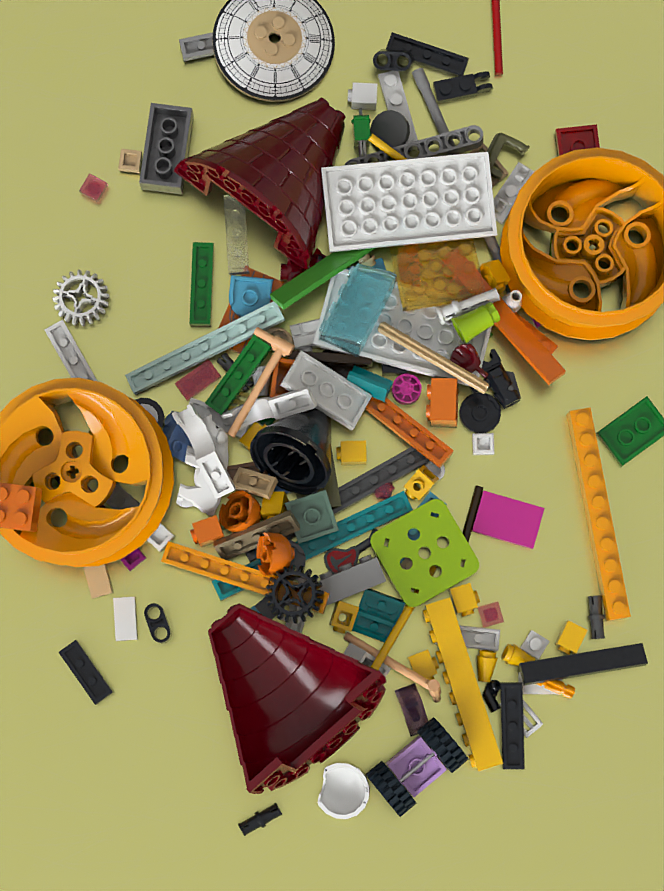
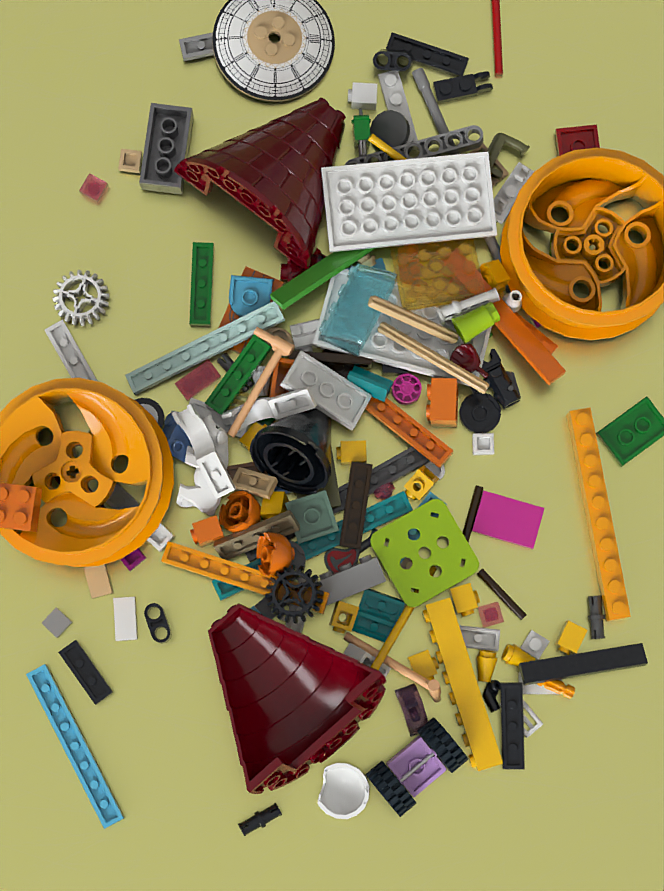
(56, 622): none -> light grey tile
(75, 746): none -> medium azure plate
(236, 236): clear tile -> none
(355, 505): none -> dark brown tile
(413, 319): none -> tan axle
(501, 594): none -> dark brown bar

